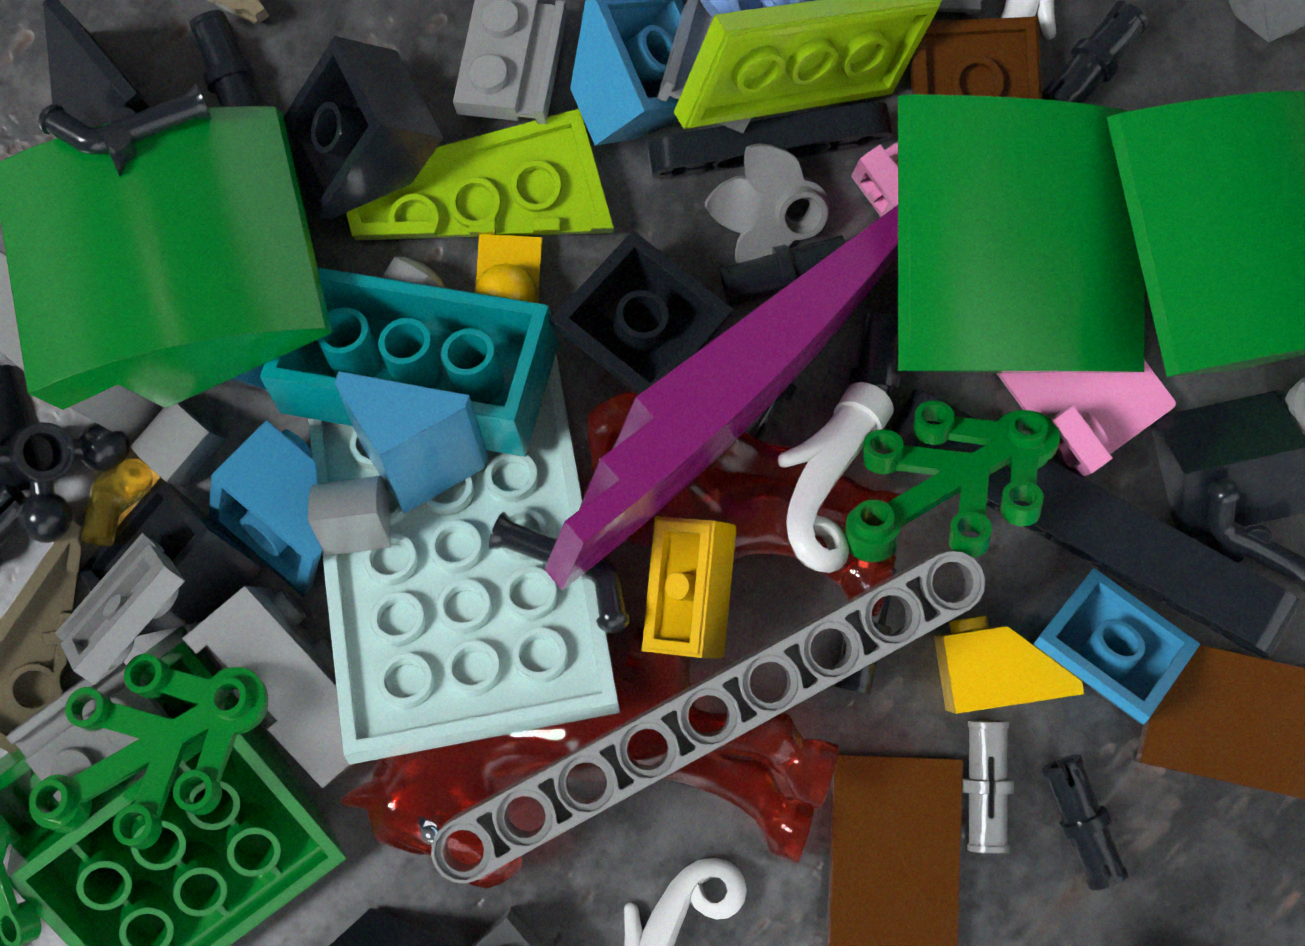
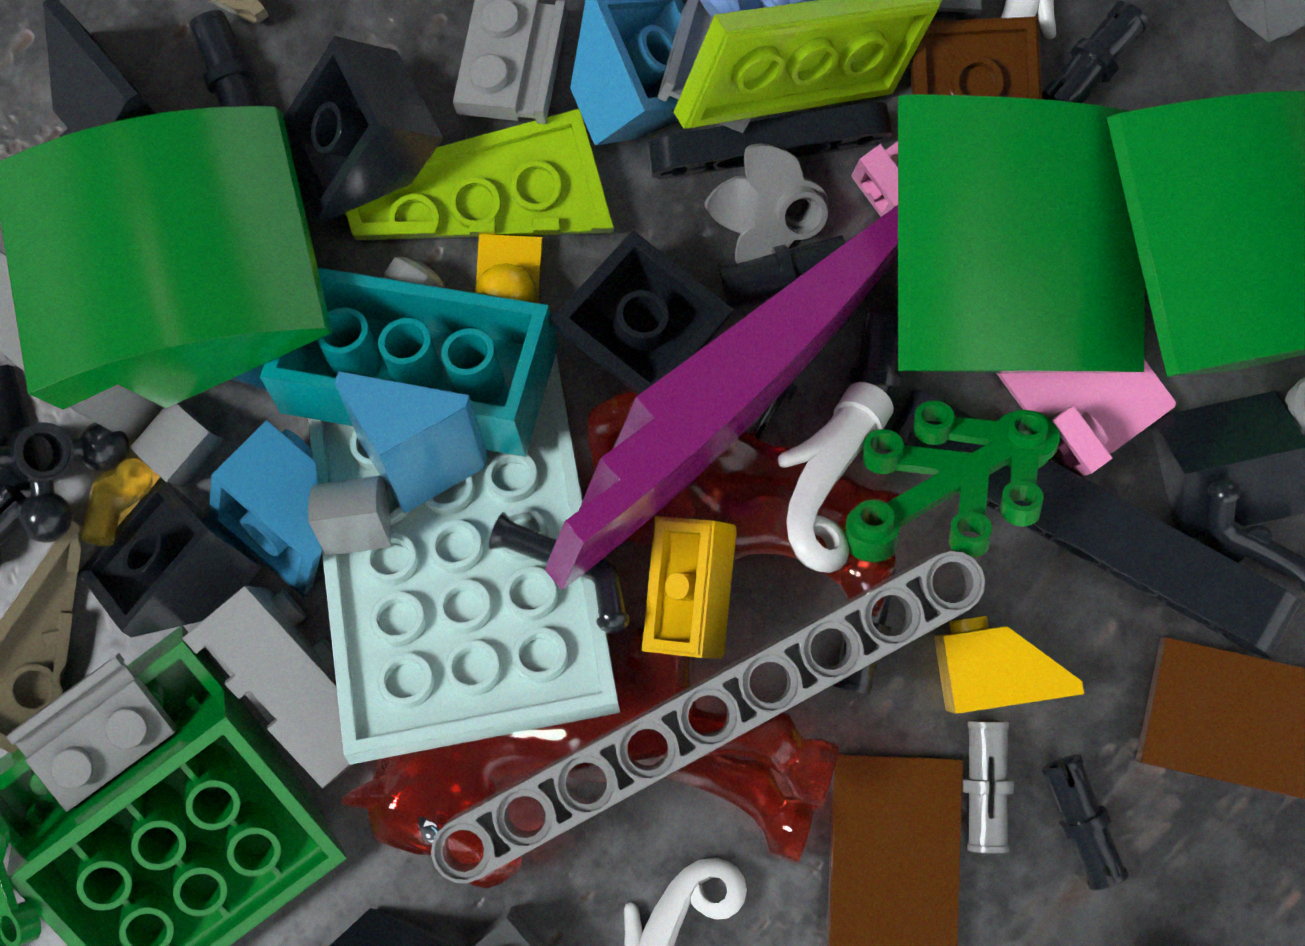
(118, 608): light grey plate -> none
(125, 126): black piece -> none
(158, 748): green plant -> none
(1117, 646): dark azure slope -> none

